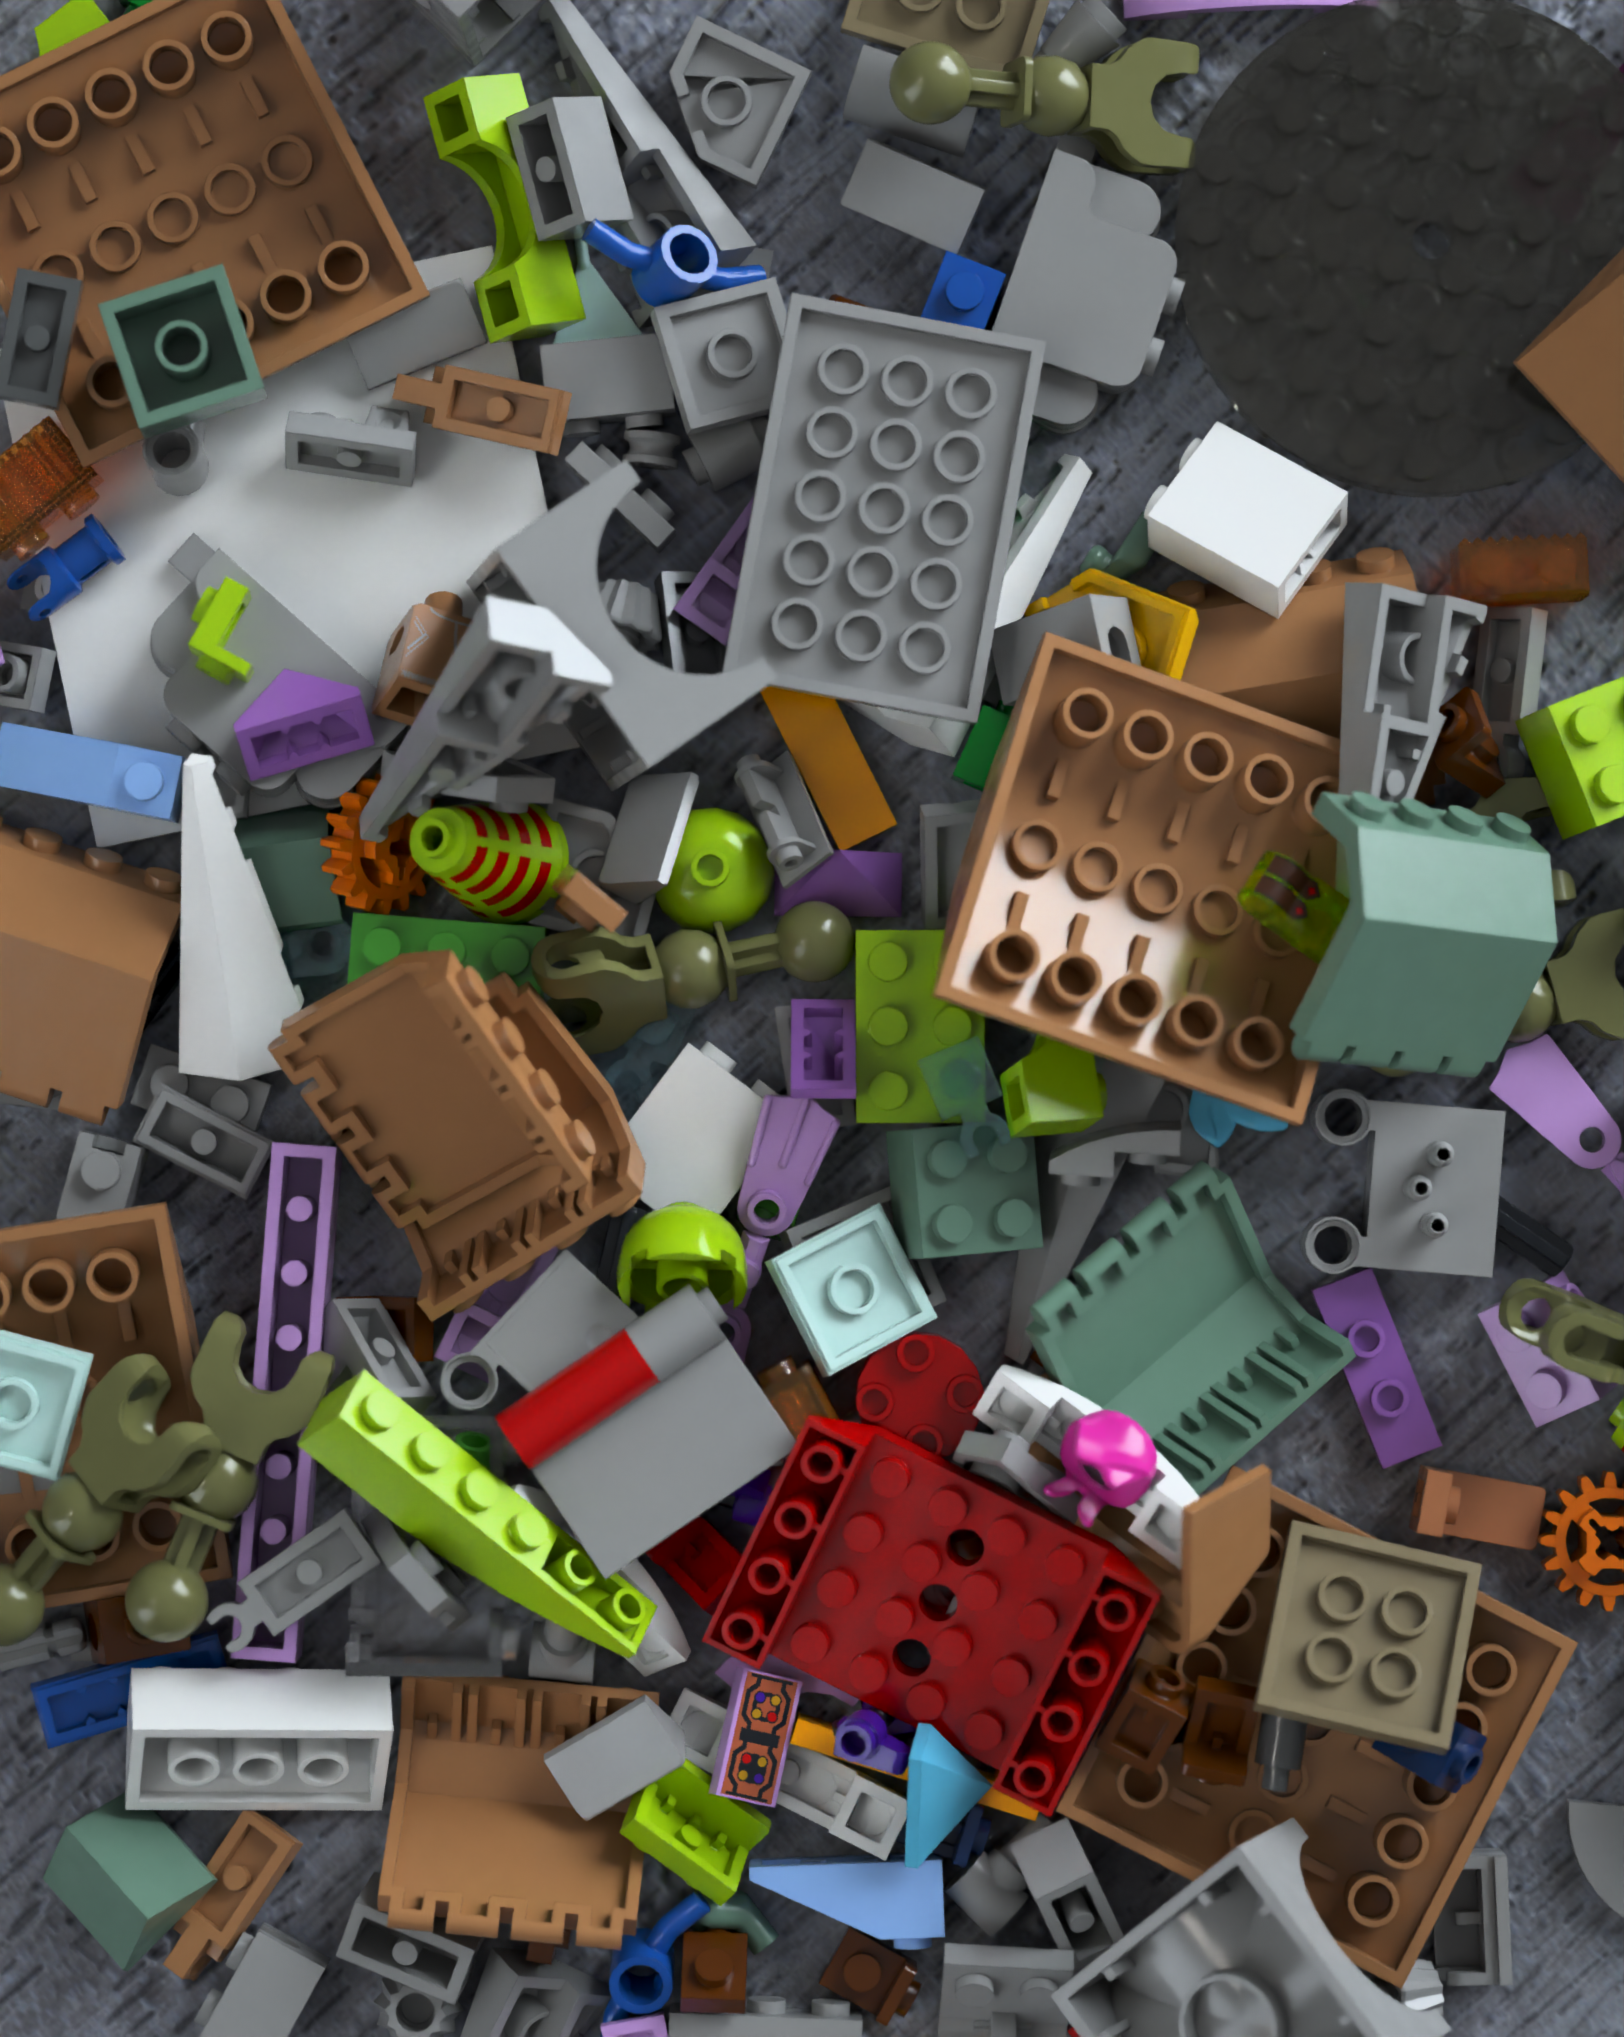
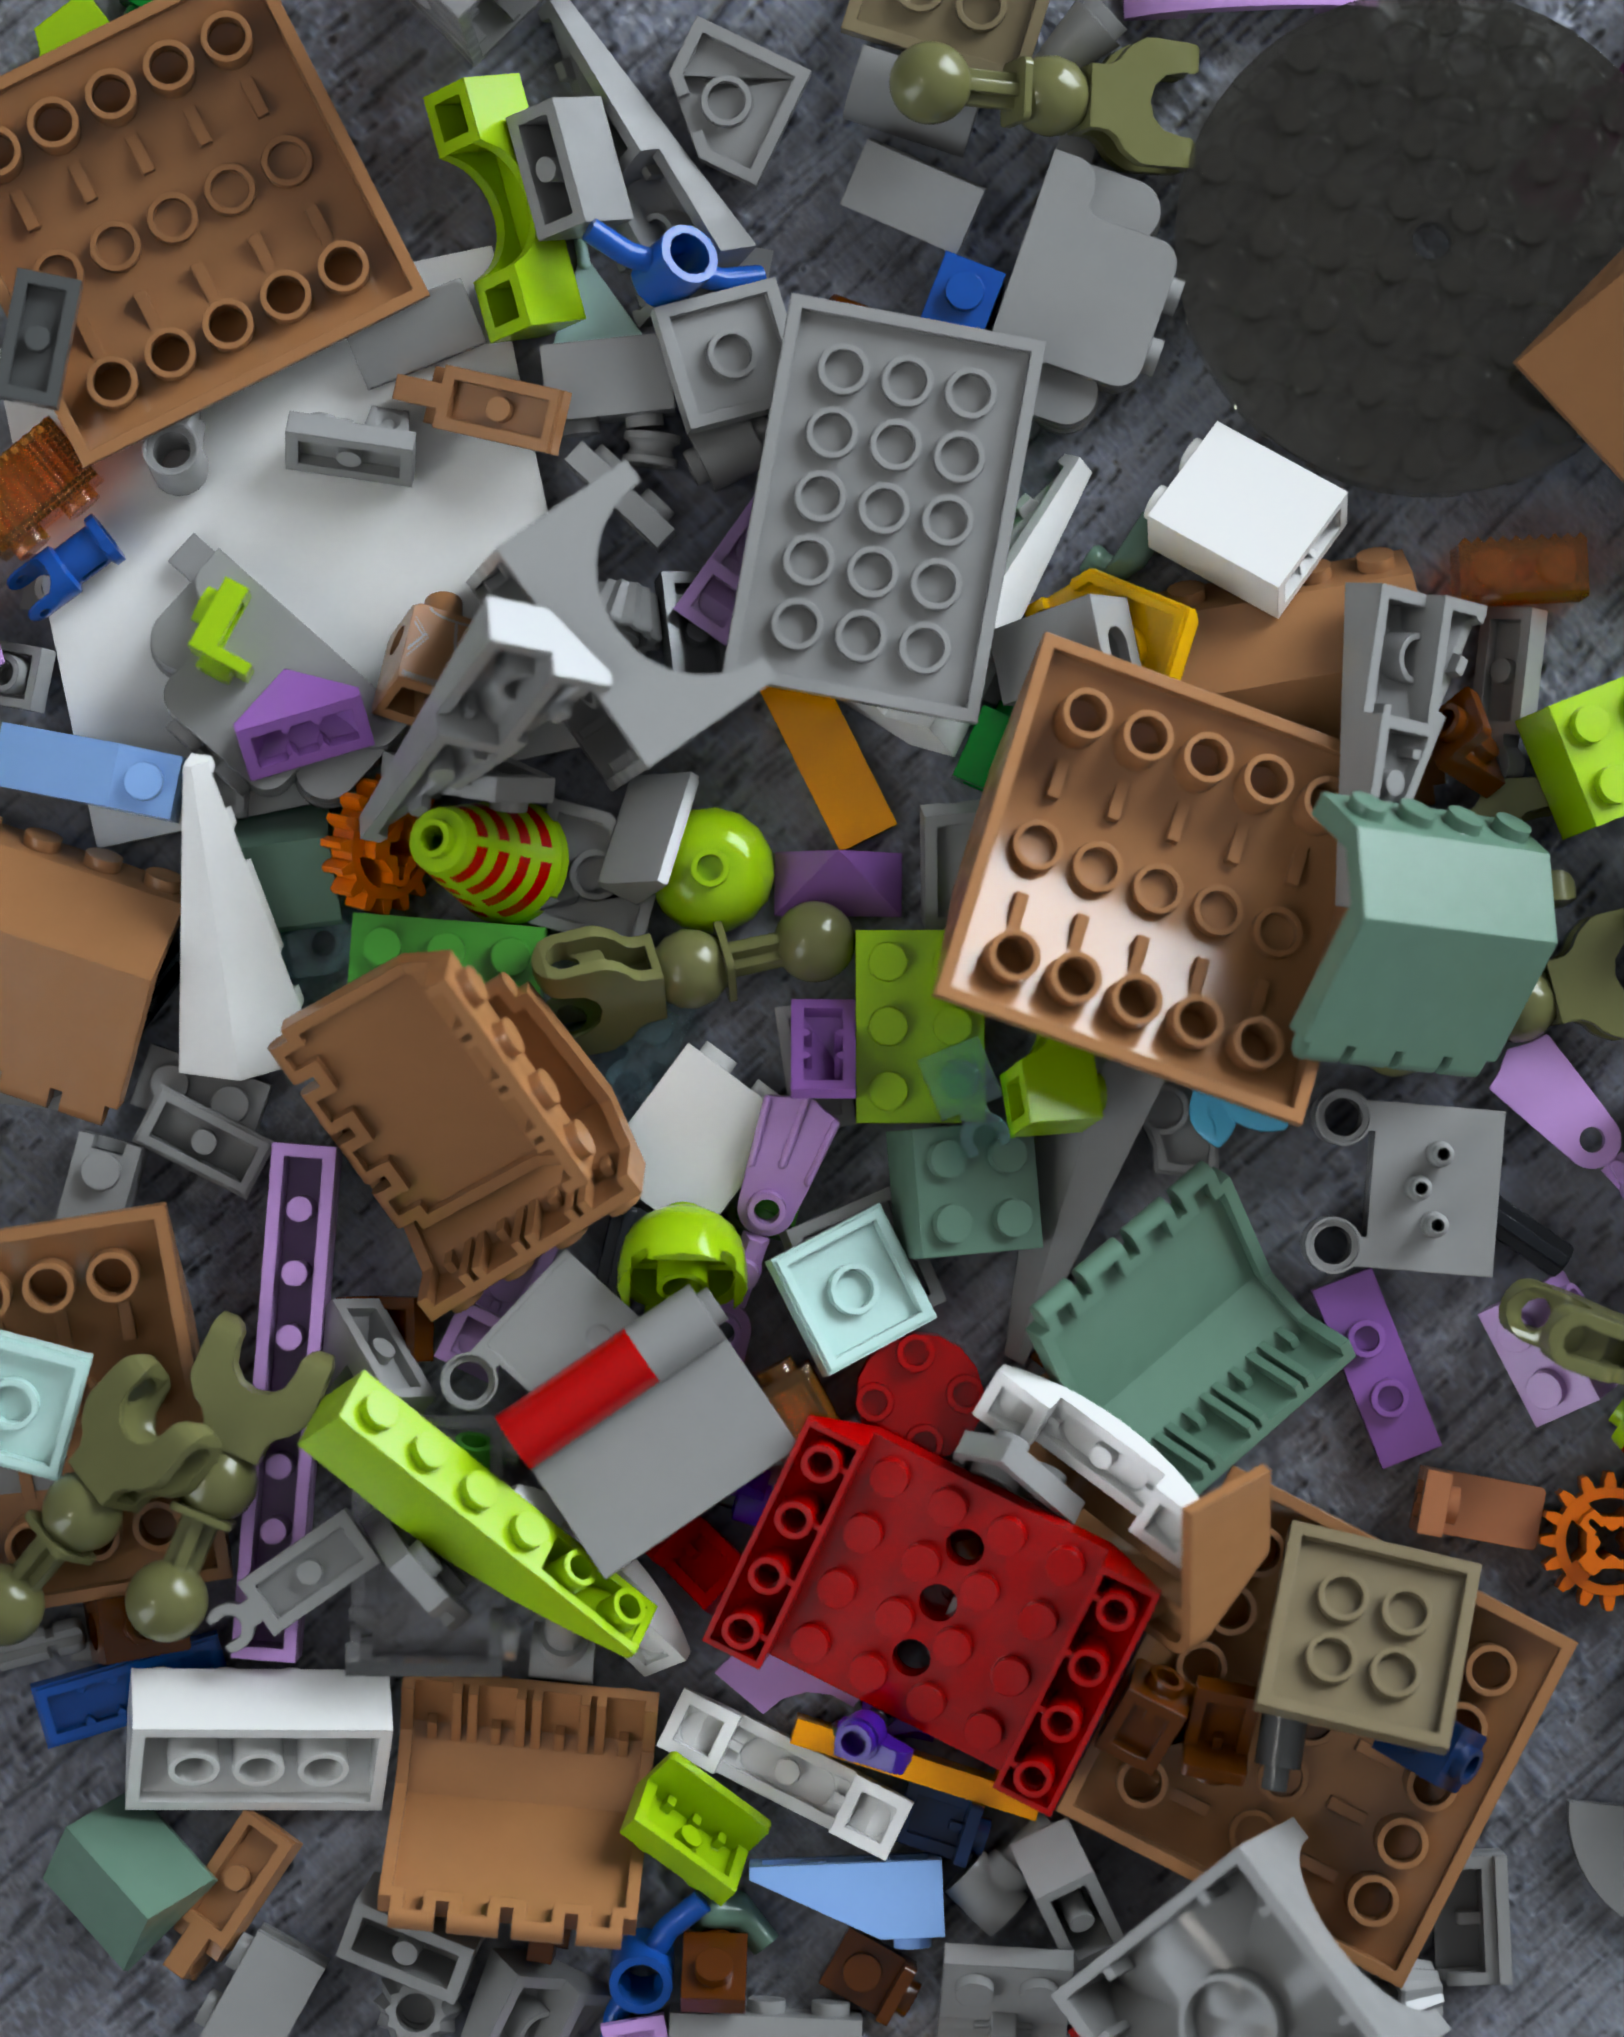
(182, 351): sand green brick -> none
(585, 902): medium nougat hinge -> none
(617, 1757): light grey slope -> none
(755, 1737): tile -> none
(783, 815): light grey hinge -> none
(939, 1792): medium azure slope -> none
(1093, 1155): light grey slope -> none
(1117, 1450): dark pink piece -> none
(1293, 904): clear neon green leg -> none

